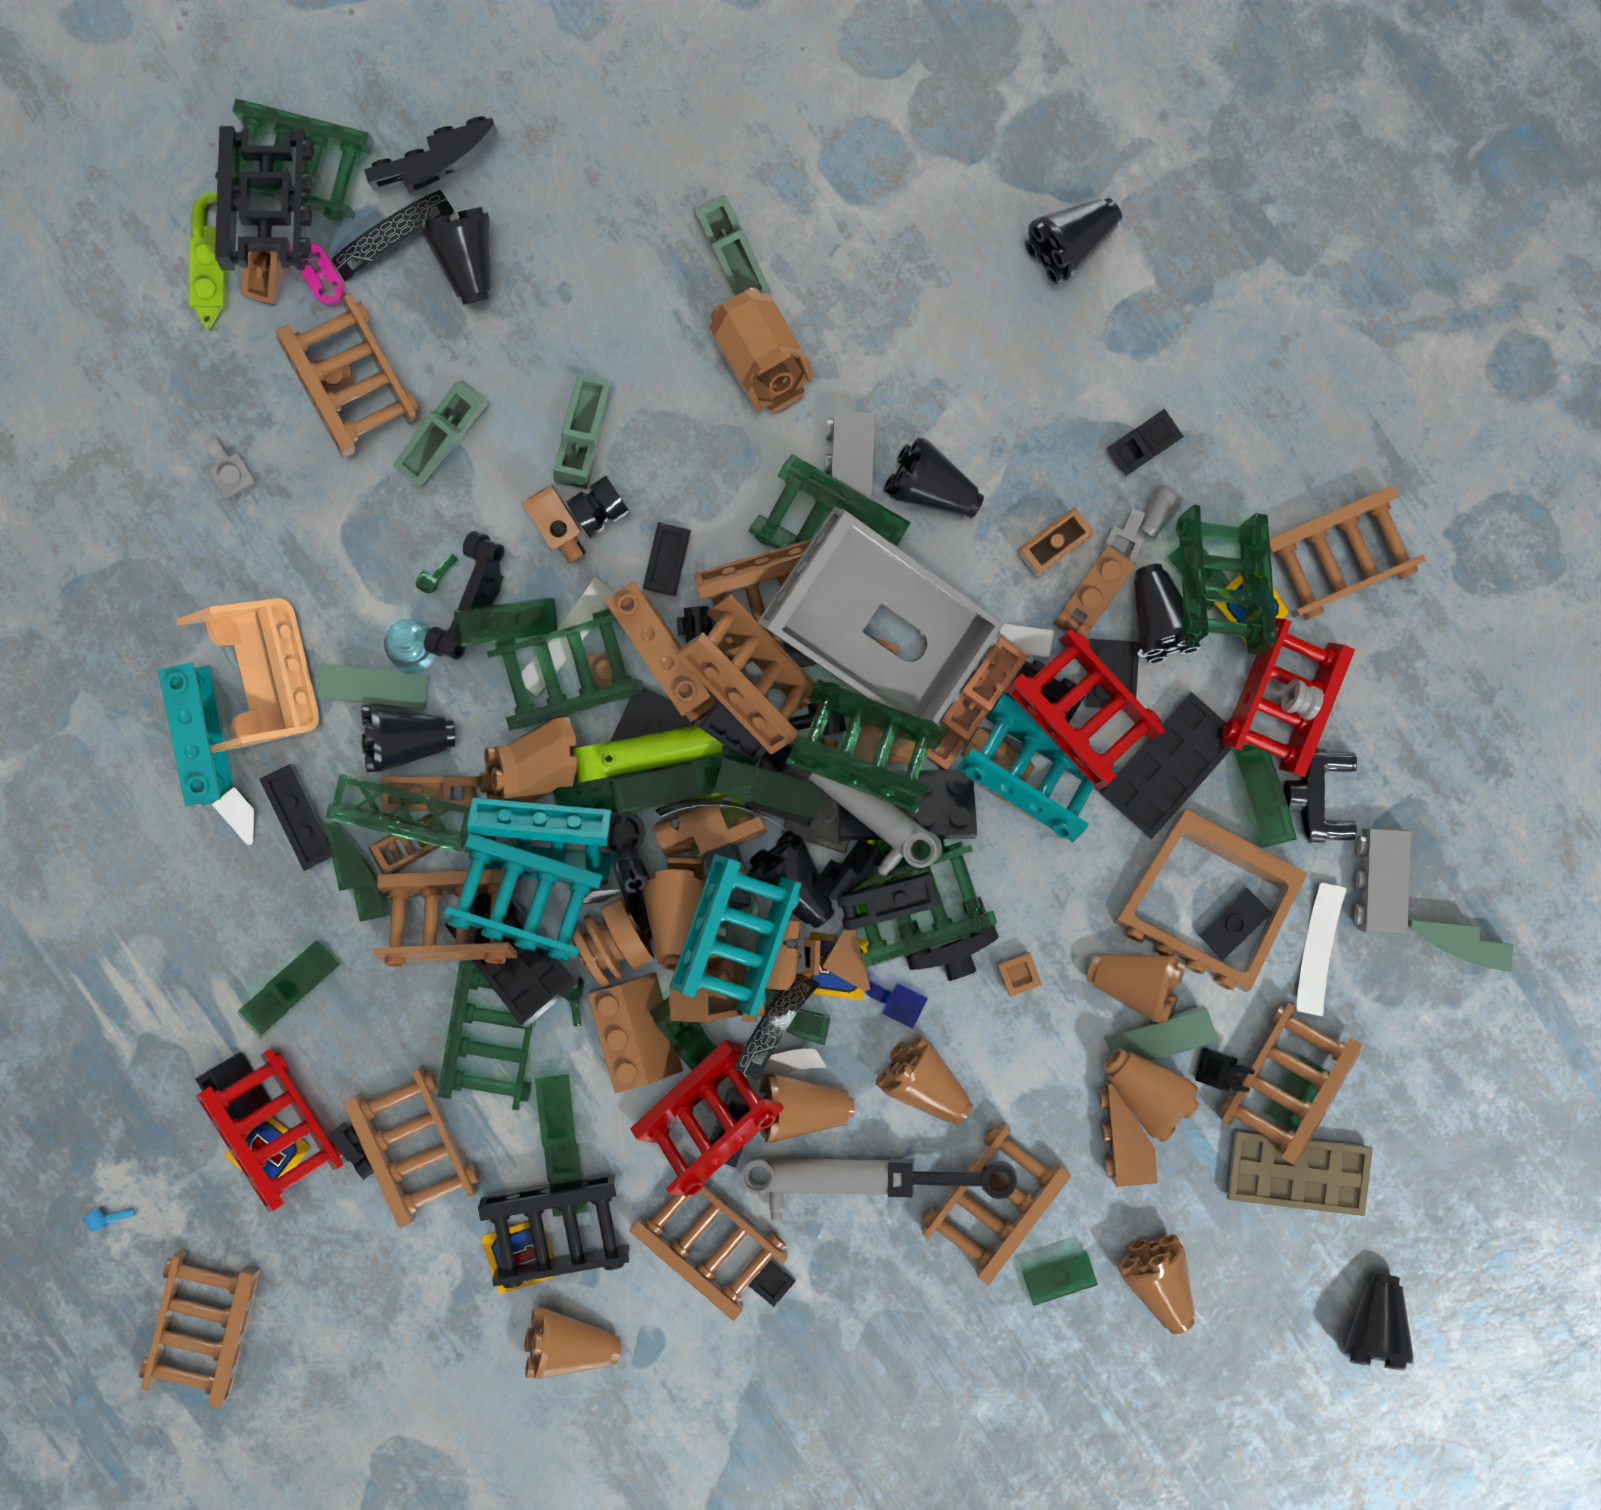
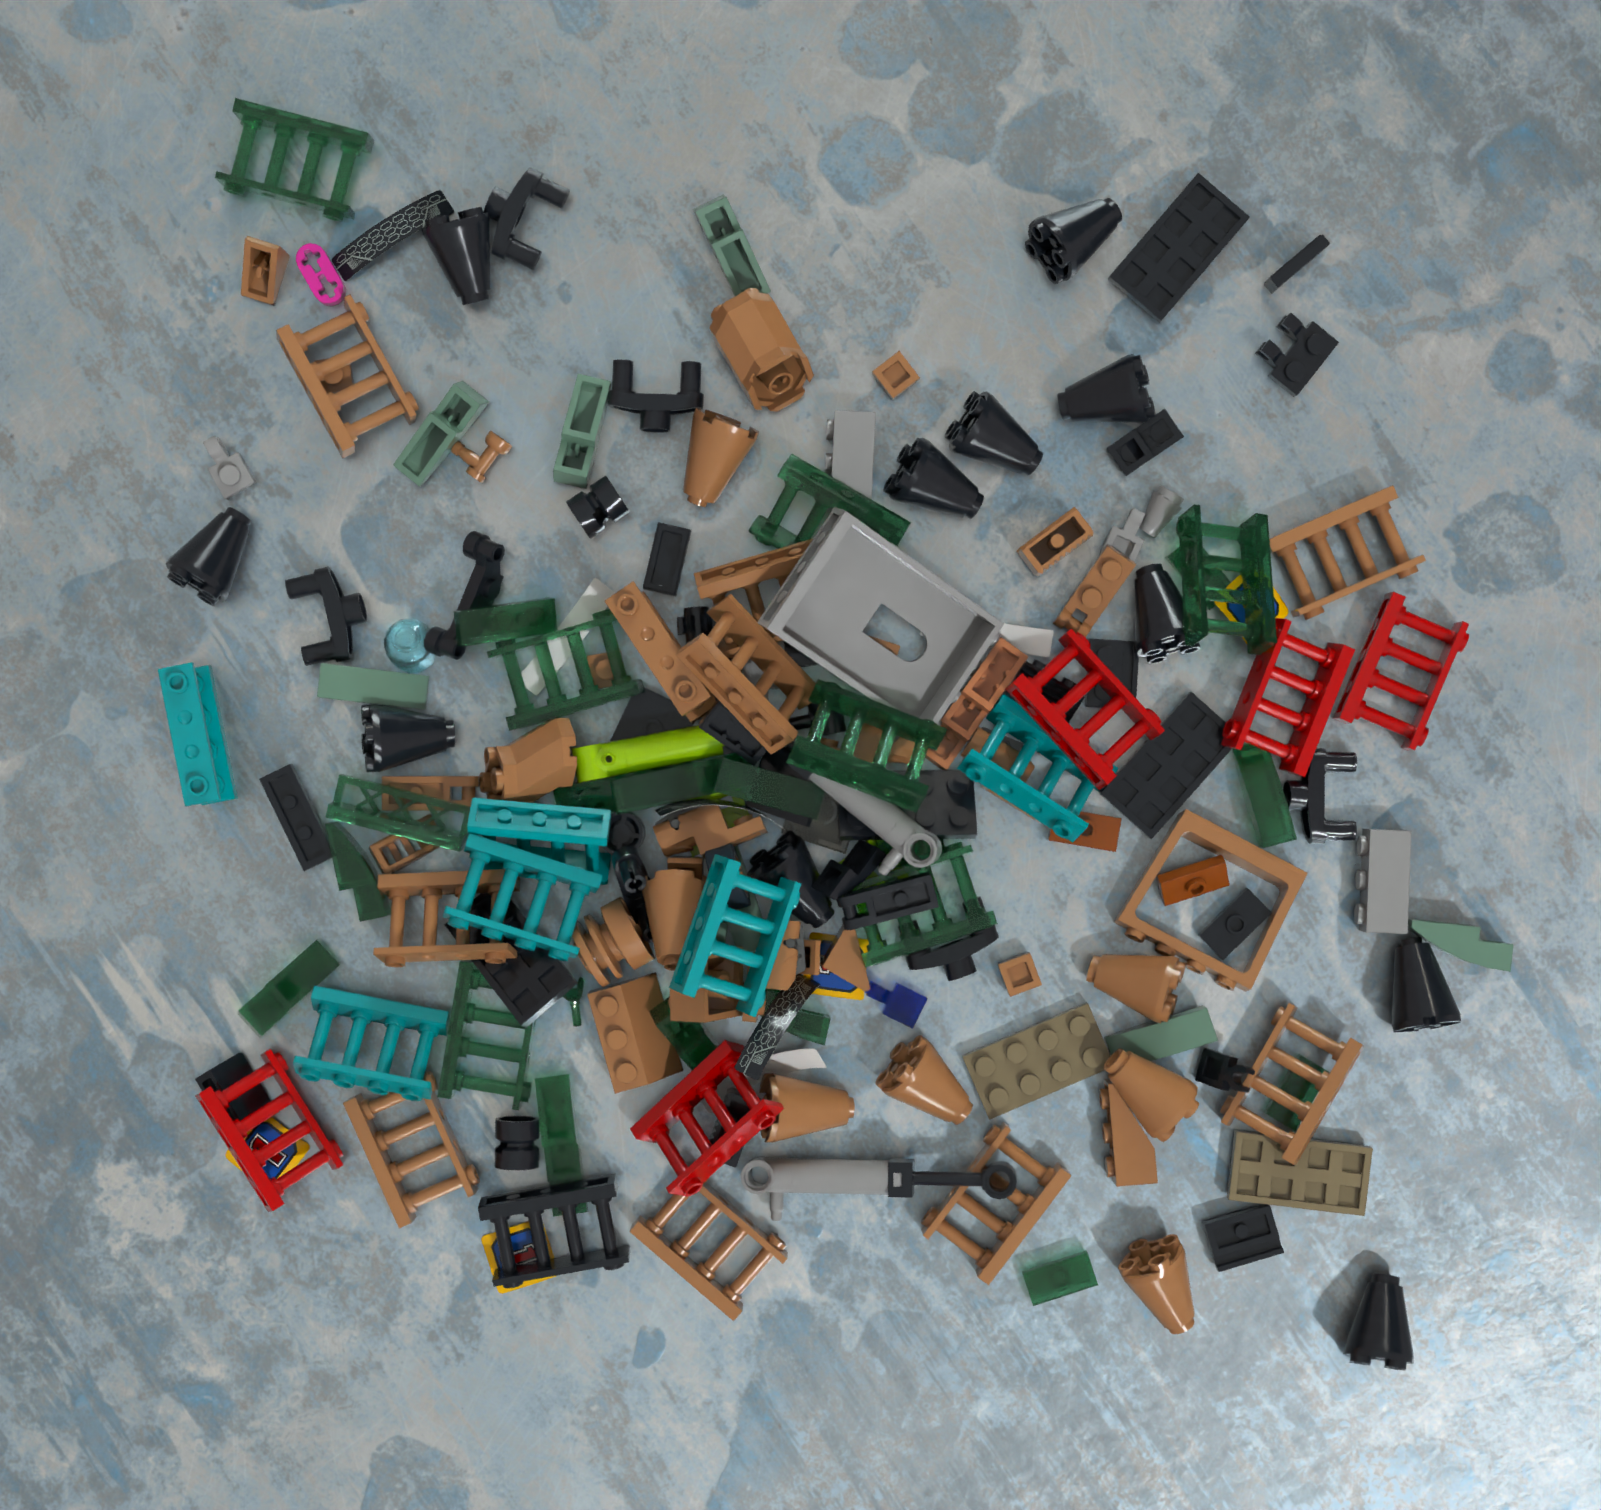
(96, 1220): dark azure hand -> none
(206, 278): lime plate -> none
(212, 557): none -> black cone
(225, 1351): medium nougat fence -> none
(236, 198): black fence -> none
(237, 813): white sticker -> none
(270, 668): light nougat windscreen -> none
(340, 611): none -> black connector
(351, 1148): black plate -> none
(363, 1011): none -> teal fence
(427, 582): clear green hand -> none
(448, 154): black slope -> none
(480, 464): none -> medium nougat piece
(508, 209): none -> black connector
(517, 1142): none -> black wheel
(548, 507): medium nougat torso -> none
(566, 1345): medium nougat cone -> none
(599, 896): white sticker -> none
(656, 409): none -> black connector
(714, 455): none -> medium nougat cone
(772, 1282): black tile -> none
(895, 375): none -> medium nougat plate
(992, 436): none -> black cone
(1037, 1060): none -> dark tan plate
(1100, 834): none -> dark orange plate
(1110, 394): none -> black cone
(1178, 247): none -> black plate
(1193, 880): none -> dark orange plate
(1243, 1237): none -> black plate
(1296, 263): none -> black tile
(1302, 359): none -> black plate
(1302, 699): light grey wheel -> none
(1318, 948): white sticker -> none
(1380, 644): none -> red fence
(1420, 990): none -> black cone

